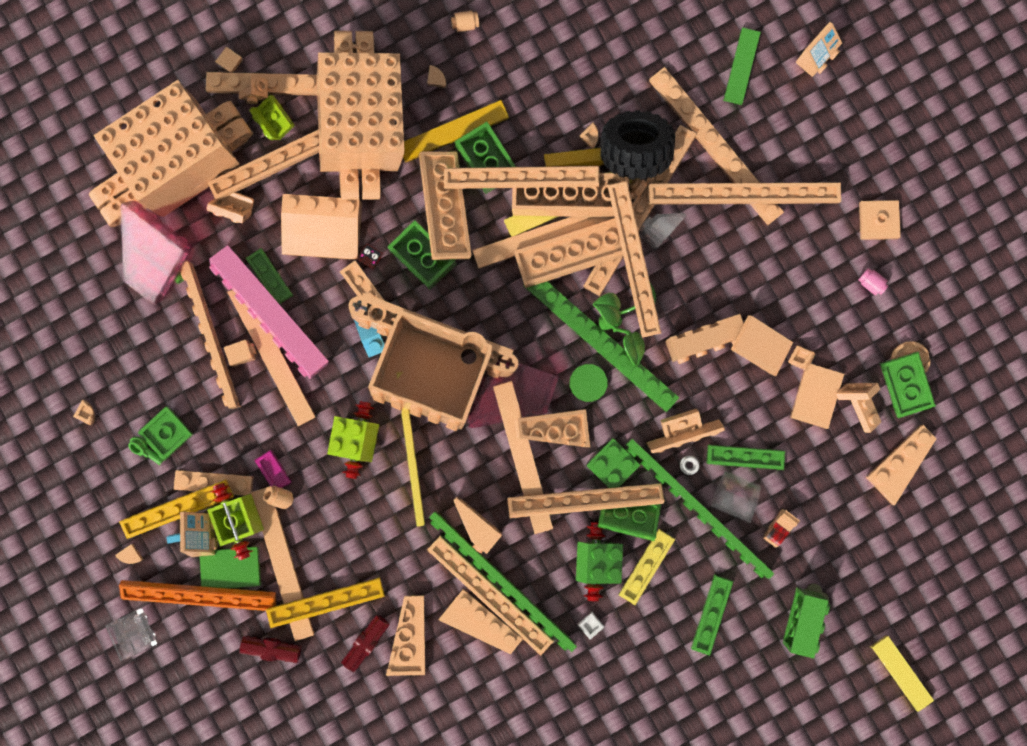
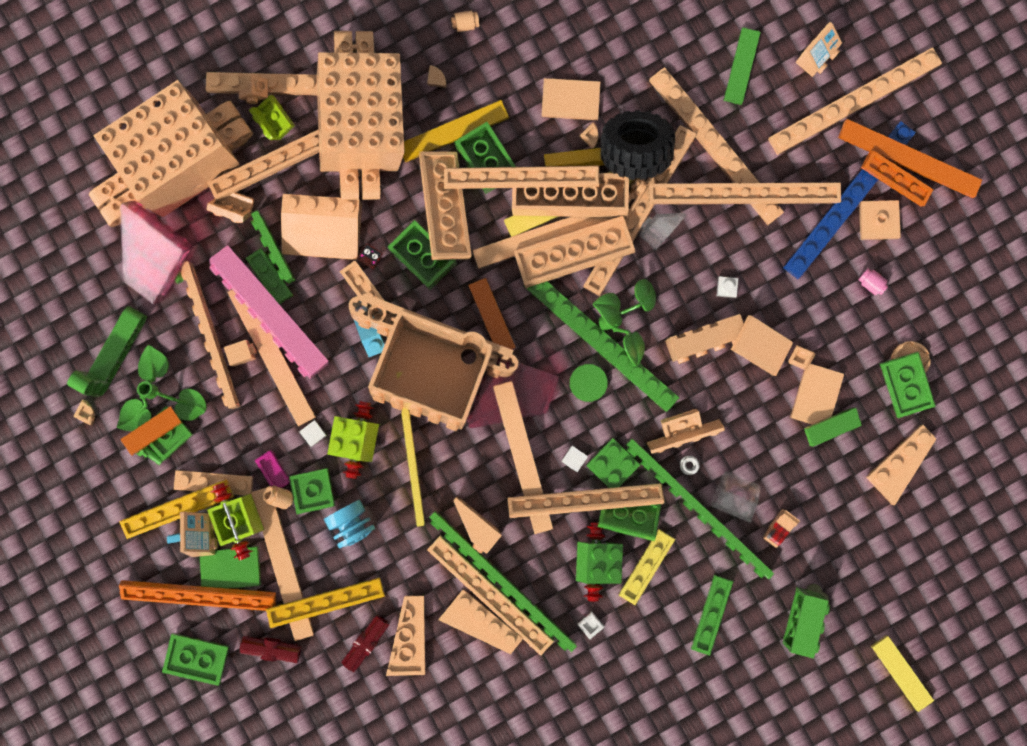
(111, 355): none -> bright green beam
(129, 555): light nougat tile -> none
(131, 634): clear slope -> none
(151, 431): none -> orange tile
(152, 365): none -> bright green plant
(195, 659): none -> bright green plate
(229, 60): light nougat tile -> none
(268, 240): none -> bright green plate
(312, 491): none -> bright green plate
(313, 433): none -> white tile
(349, 524): none -> medium azure wheel
(491, 314): none -> orange tile
(558, 428): light nougat wing -> none
(570, 99): none -> light nougat tile
(574, 459): none -> white tile
(634, 259): light nougat tile -> none
(727, 287): none -> white plate
(745, 457): bright green tile -> none
(832, 426): none -> bright green tile
(839, 212): none -> blue plate
(855, 101): none -> light nougat plate
(861, 398): light nougat bracket -> none
(897, 178): none -> orange plate
(910, 158): none -> orange tile

